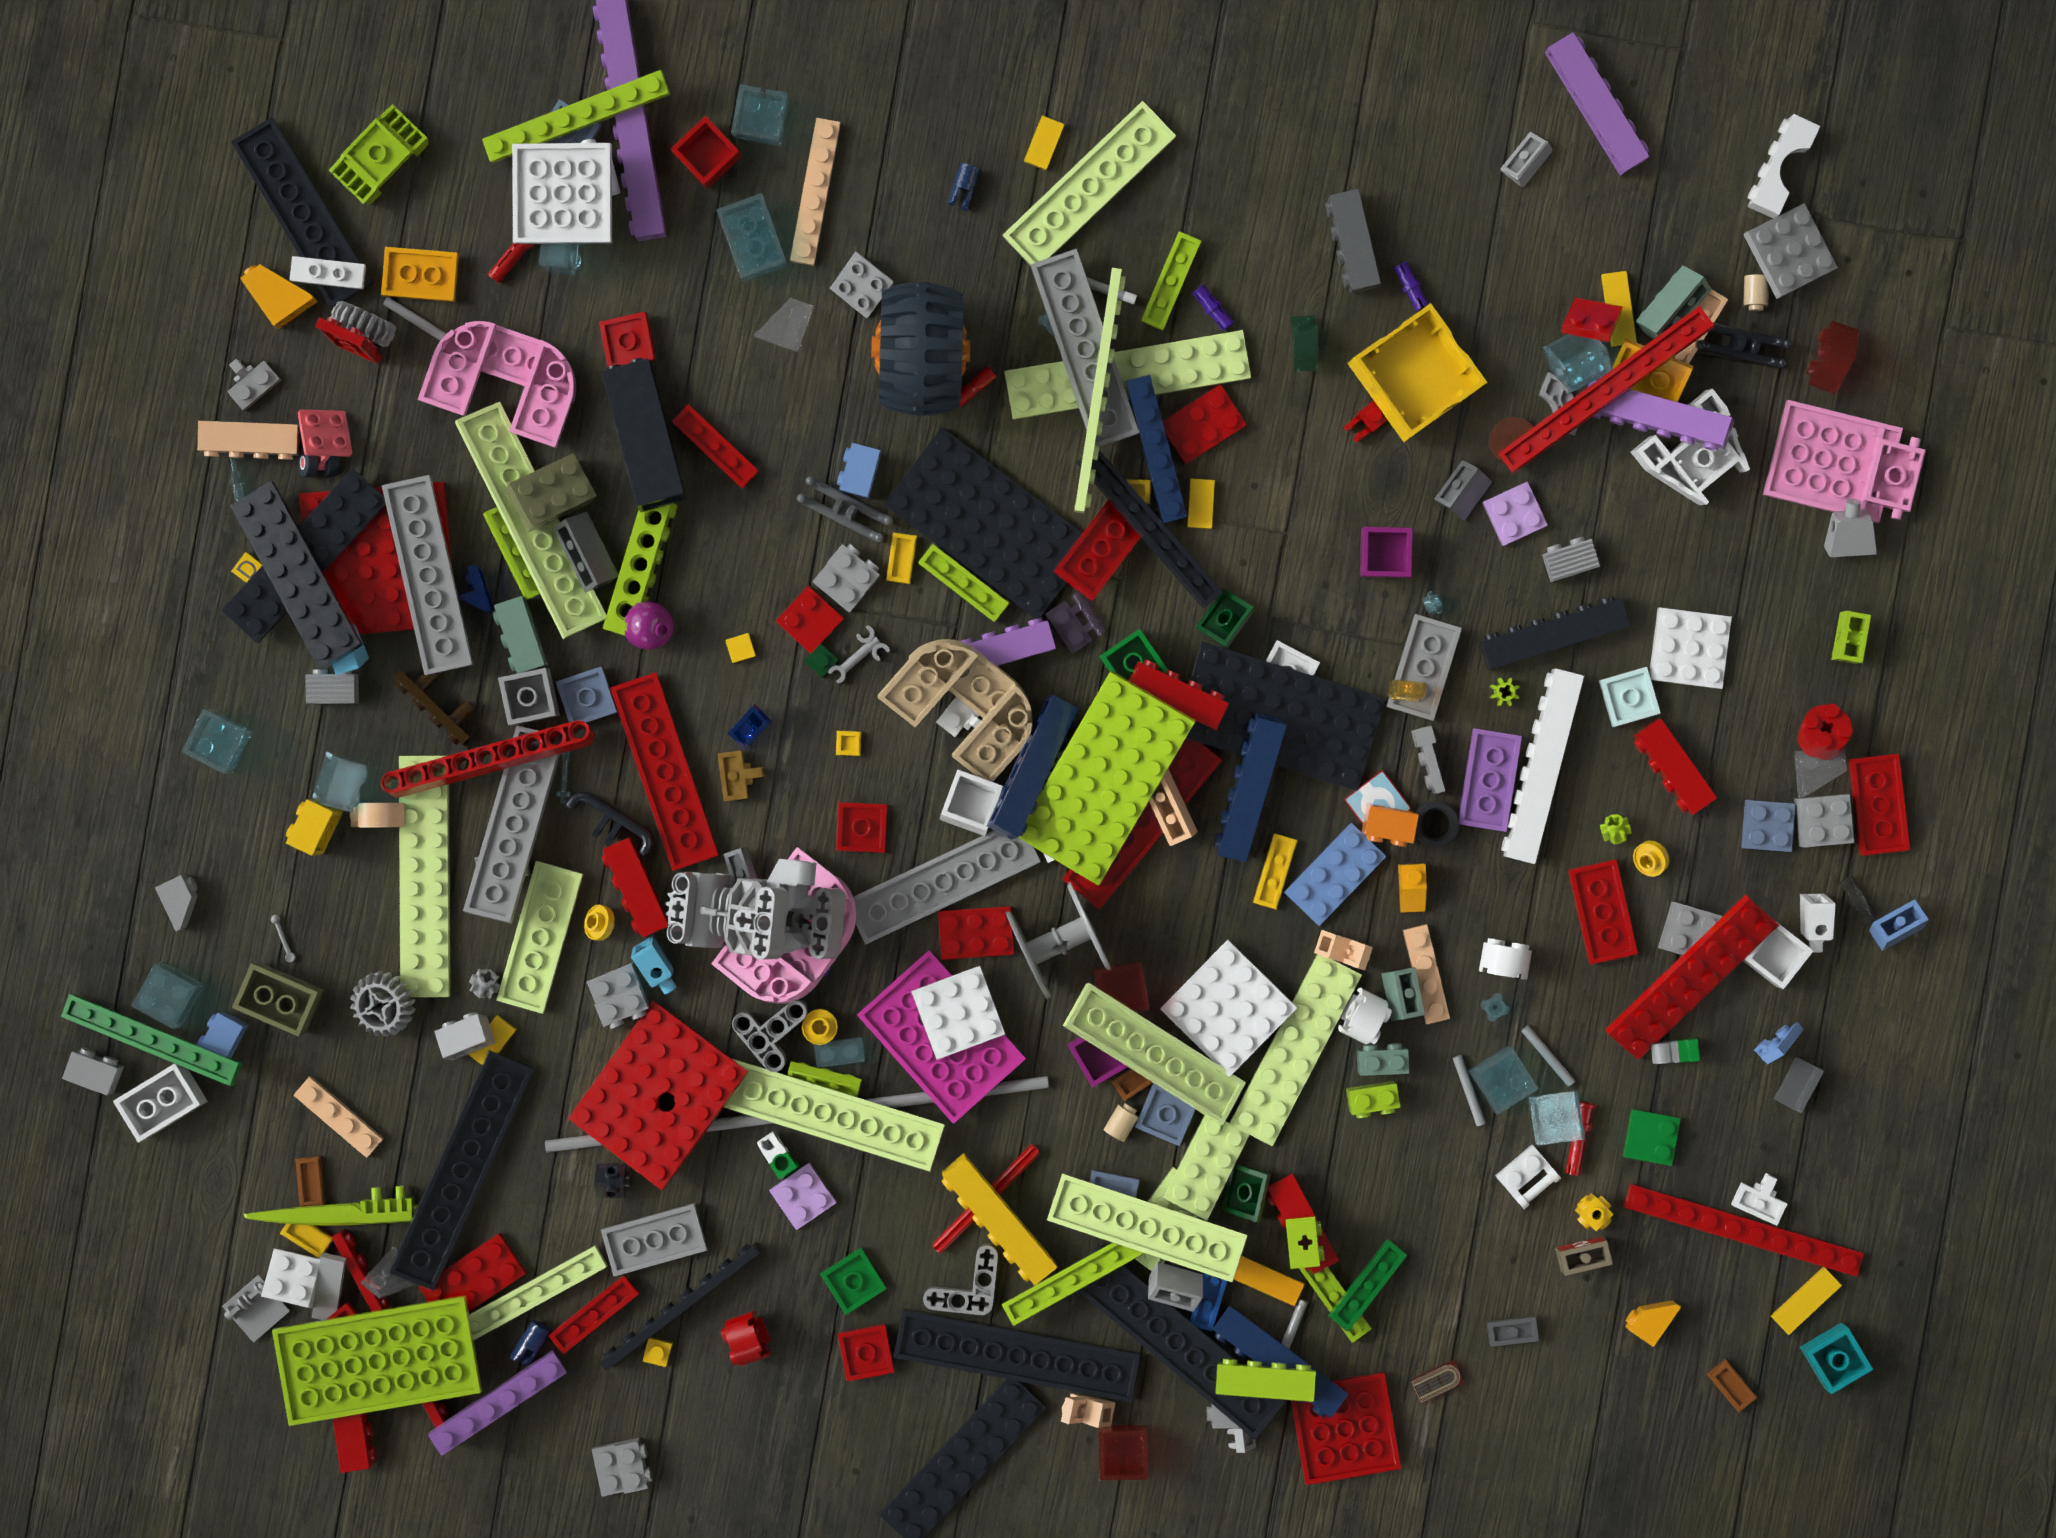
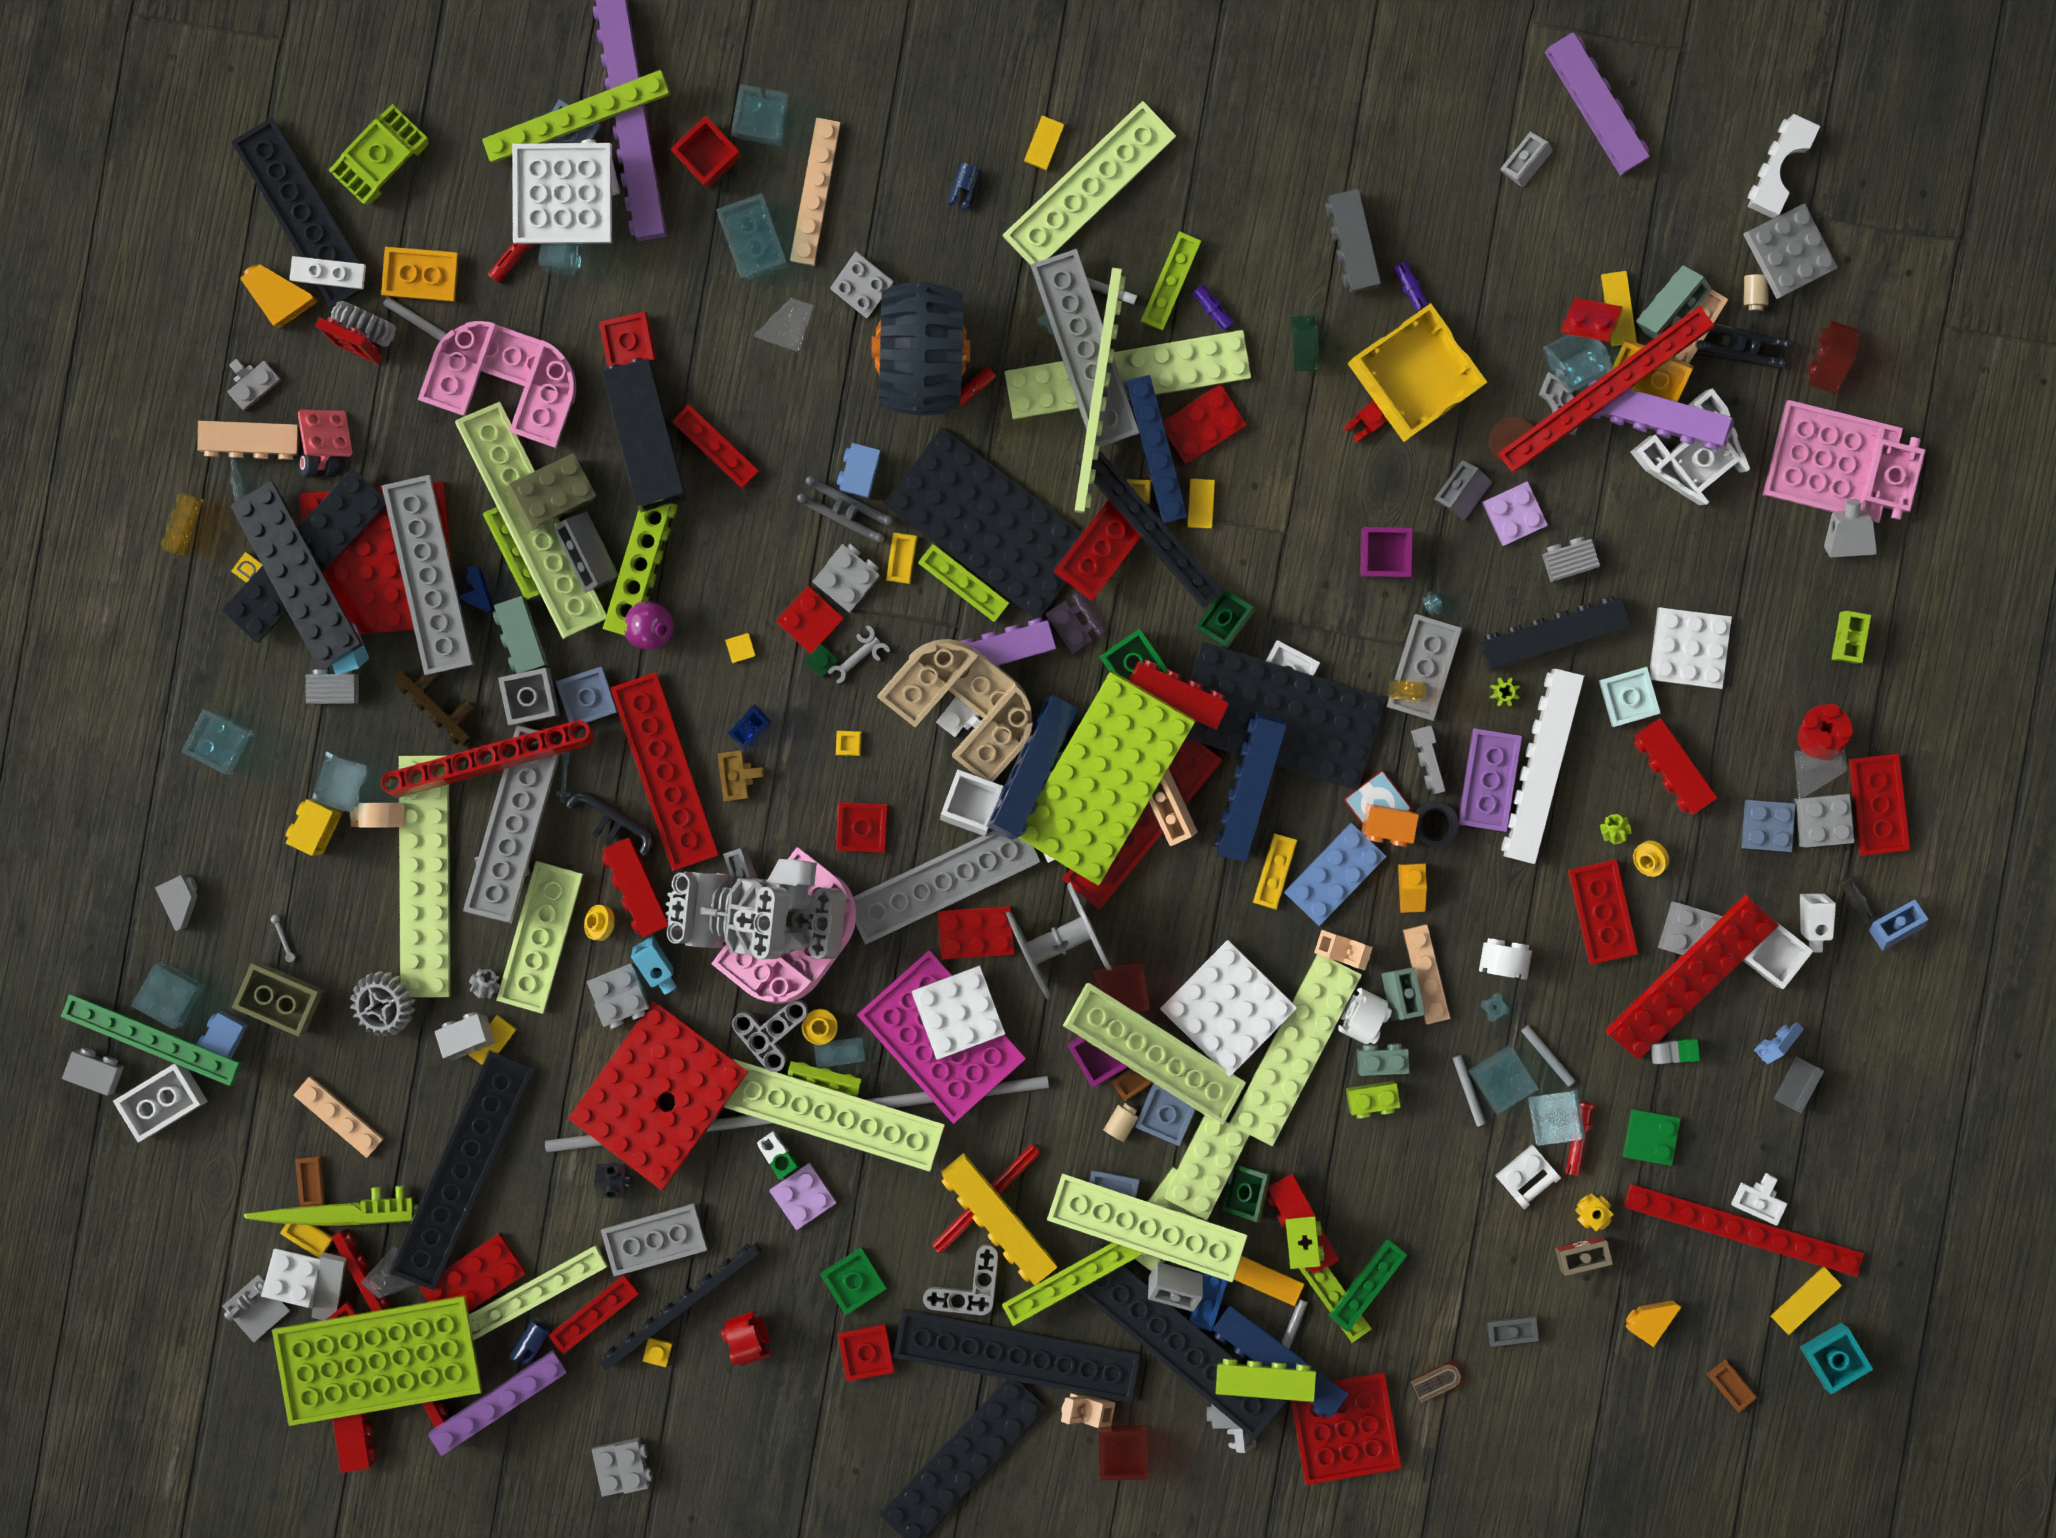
(181, 524): none -> clear yellow piece

